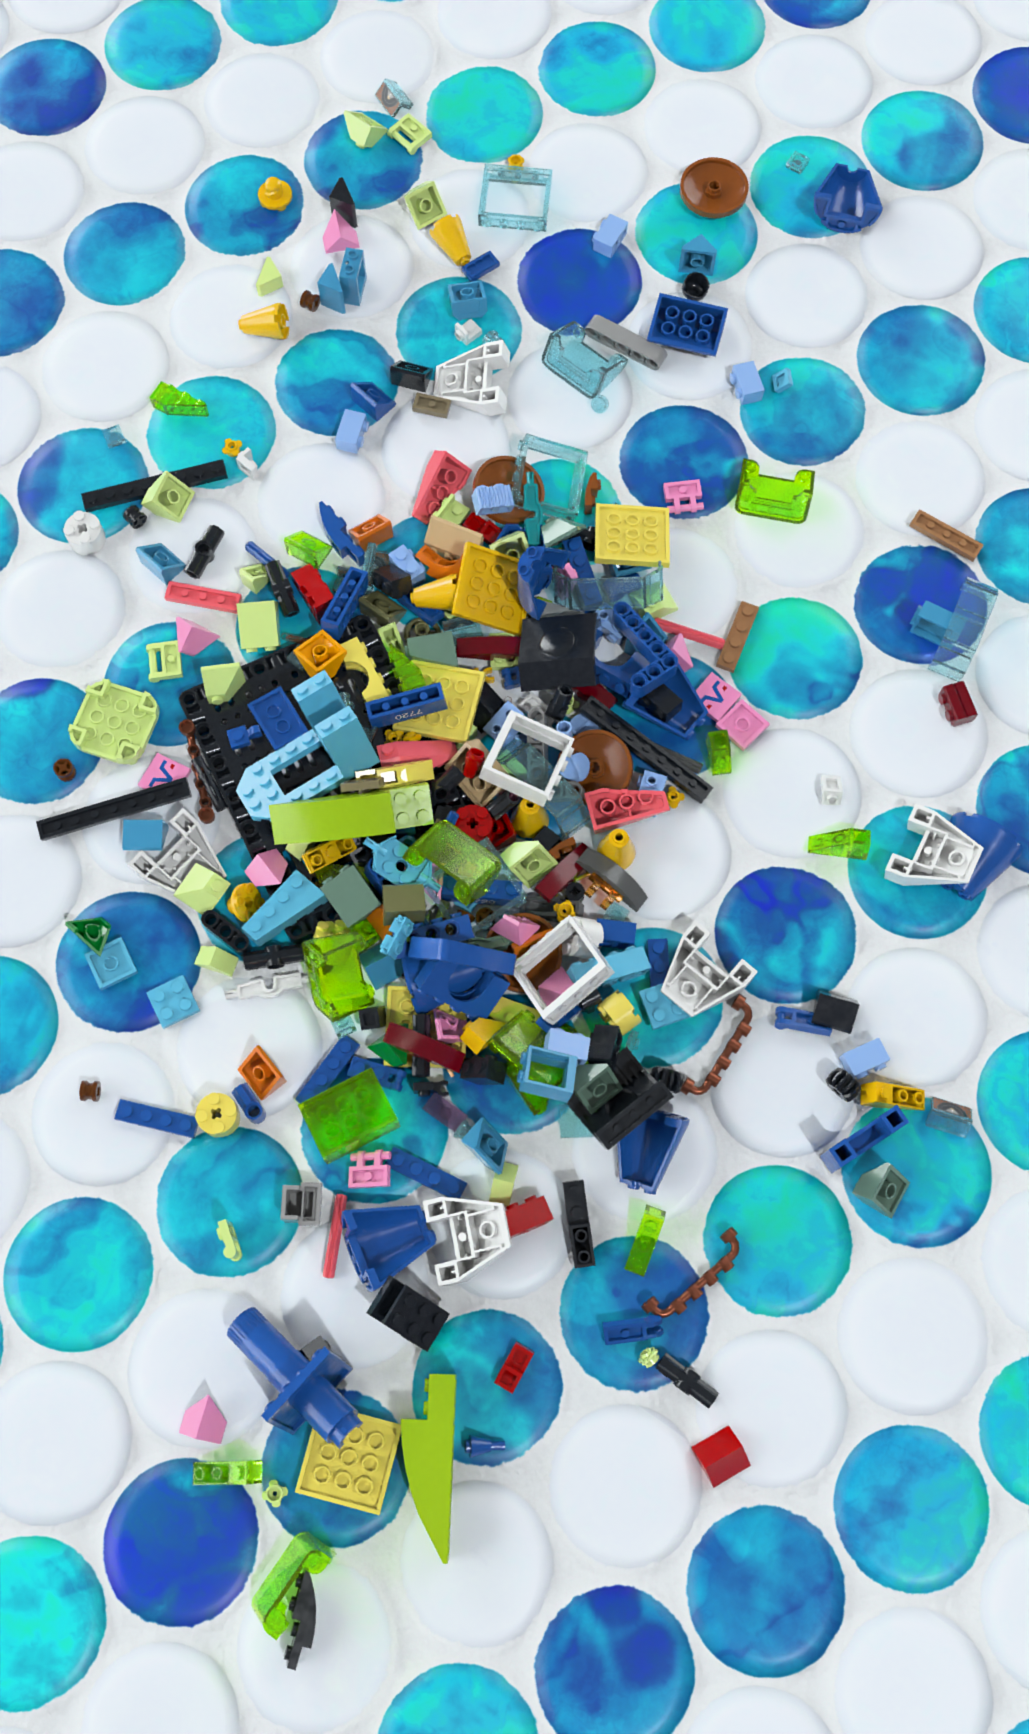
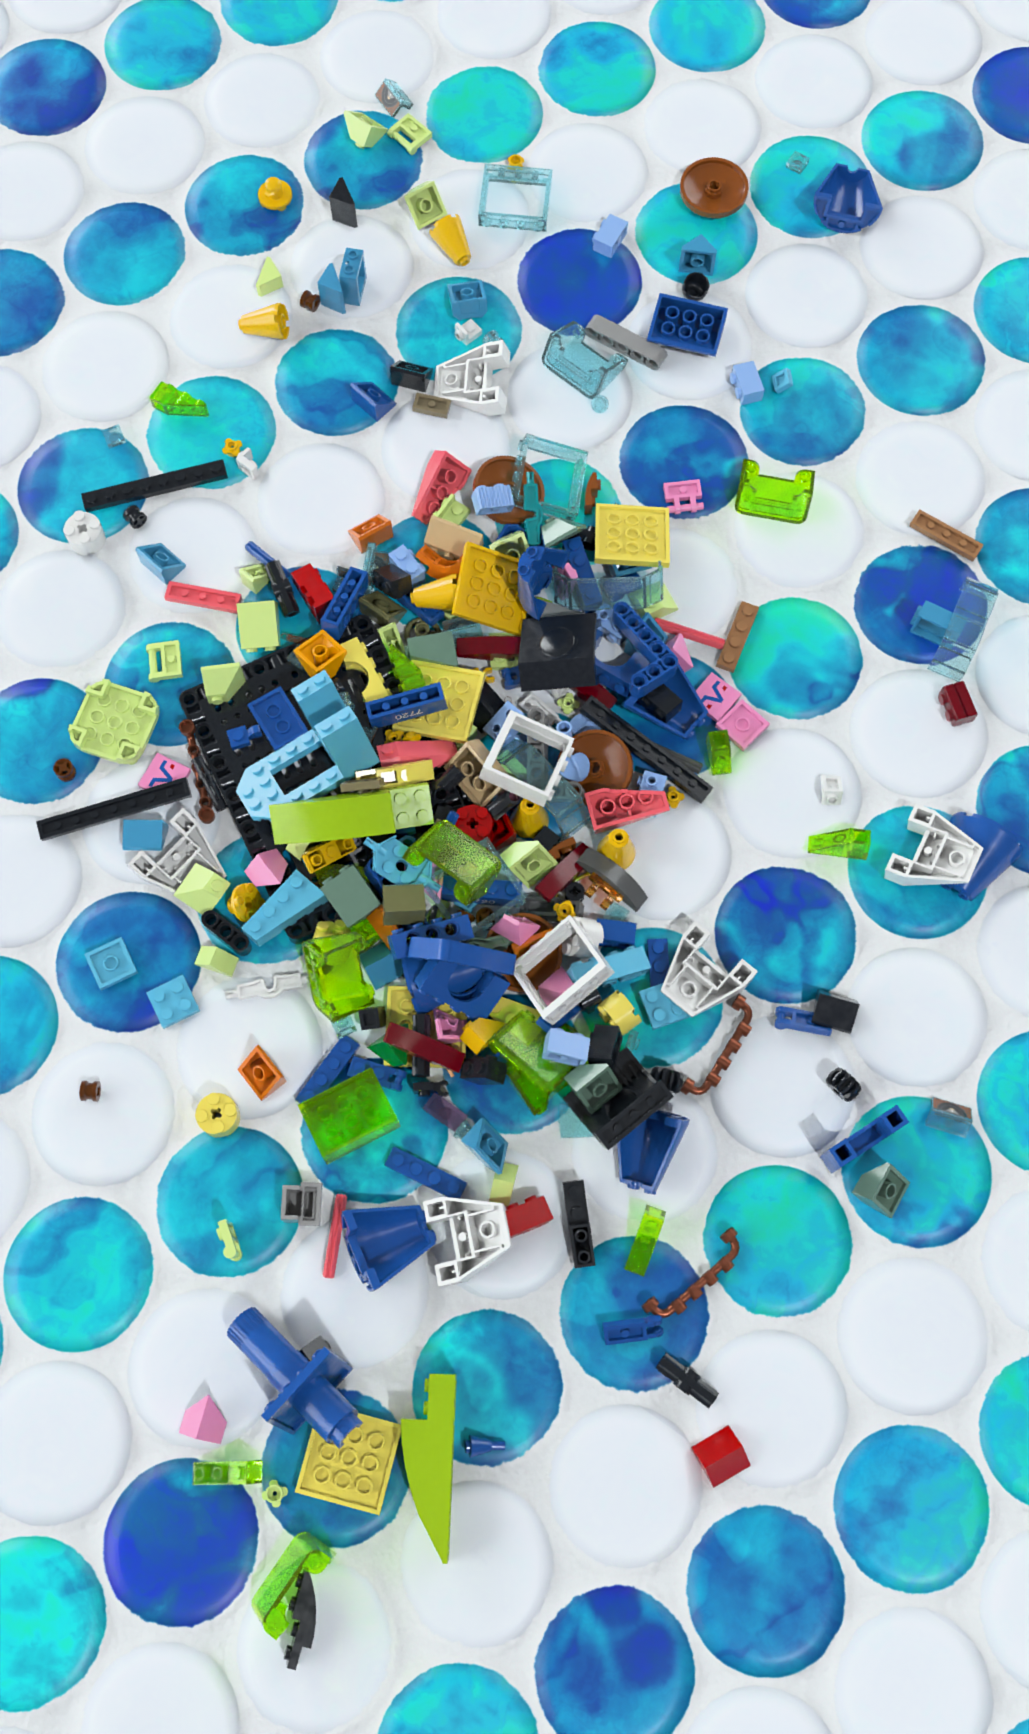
(91, 932): green slope -> none
(156, 1118): blue plate -> none
(168, 497): yellowish green slope -> none
(193, 637): bright pink slope -> none
(208, 543): black piece -> none
(248, 1103): blue piece -> none
(273, 957): black piece -> none
(307, 548): clear neon green slope -> none
(337, 535): blue slope -> none
(339, 235): bright pink slope -> none
(351, 431): light blue brick -> none
(369, 1176): bright pink plate -> none
(402, 928): medium azure hinge -> none
(408, 1313): black torso -> none
(473, 762): red cone -> none
(480, 266): blue plate -> none
(488, 529): red slope -> none
(514, 1367): red slope -> none
(550, 1058): dark azure window -> none
(559, 704): black piece -> none
(649, 1357): yellowish green plate -> none
(865, 1058): light blue brick -> none
(888, 1095): yellow slope -> none

